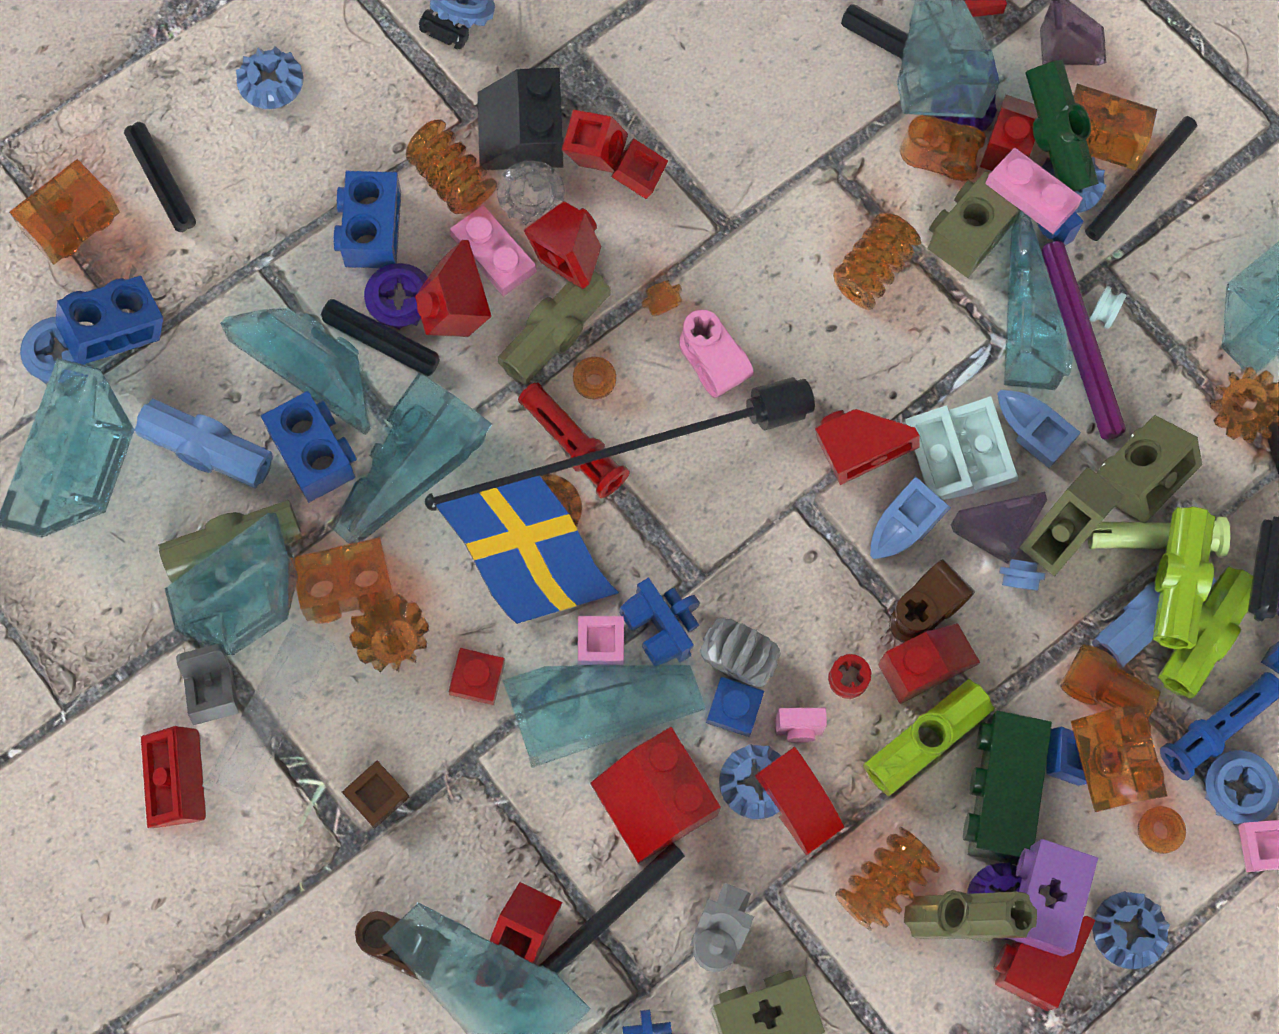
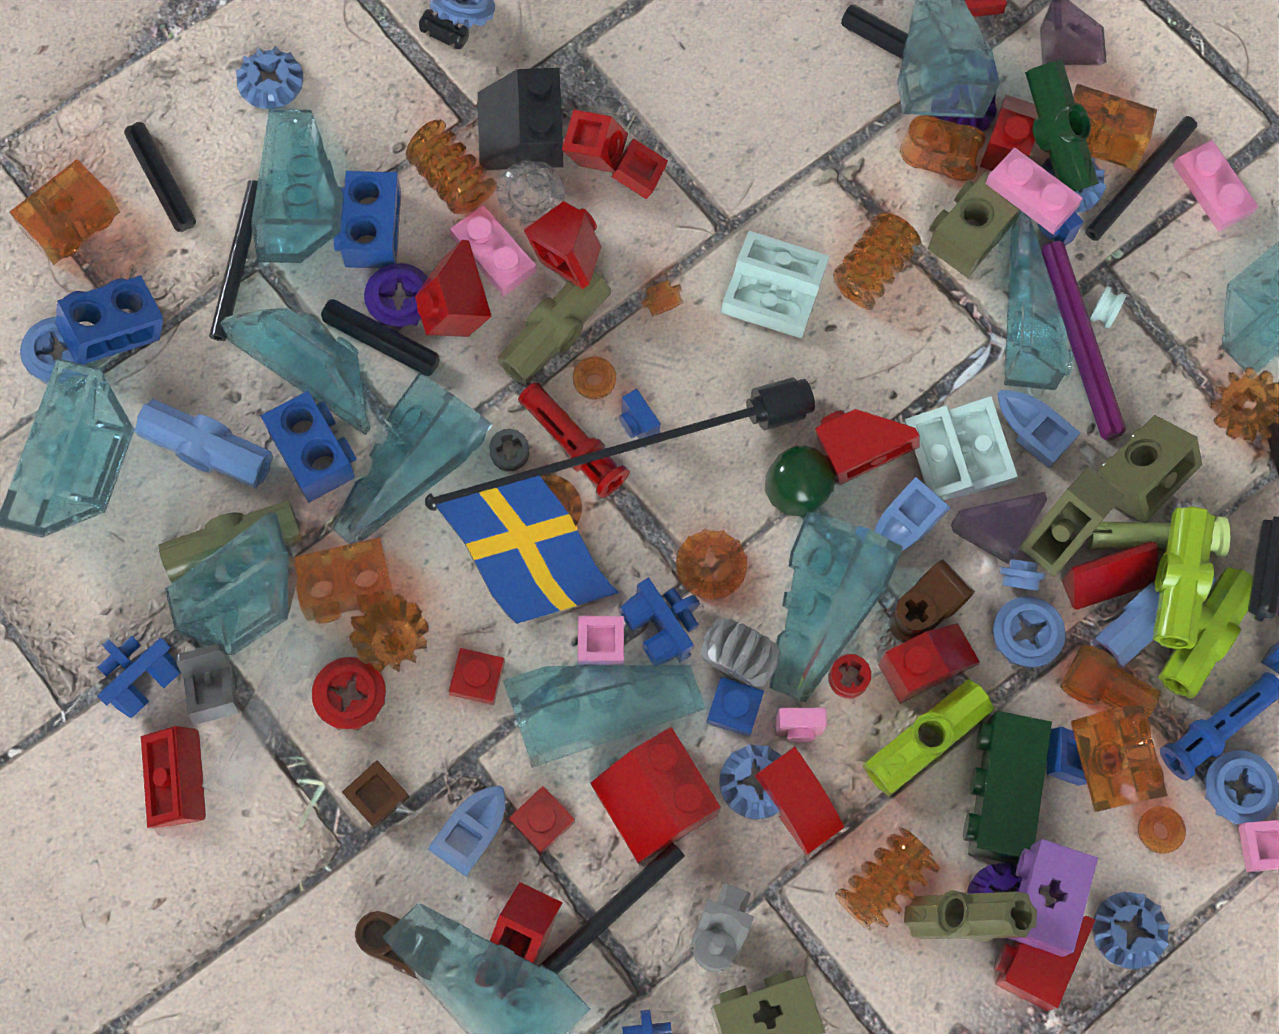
(121, 691): none -> blue hips
(235, 263): none -> black piece
(296, 192): none -> clear light blue wedge
(338, 676): none -> red gear
(470, 829): none -> medium blue plate
(496, 445): none -> dark grey bush
(541, 820): none -> red plate
(637, 416): none -> blue plate
(699, 579): none -> clear orange gear
(716, 360): bright pink piece -> none
(774, 284): none -> light aqua slope
(799, 480): none -> dark green hair
(833, 589): none -> clear light blue wedge
(1032, 613): none -> medium blue gear
(1111, 575): none -> red slope
(1215, 185): none -> bright pink plate

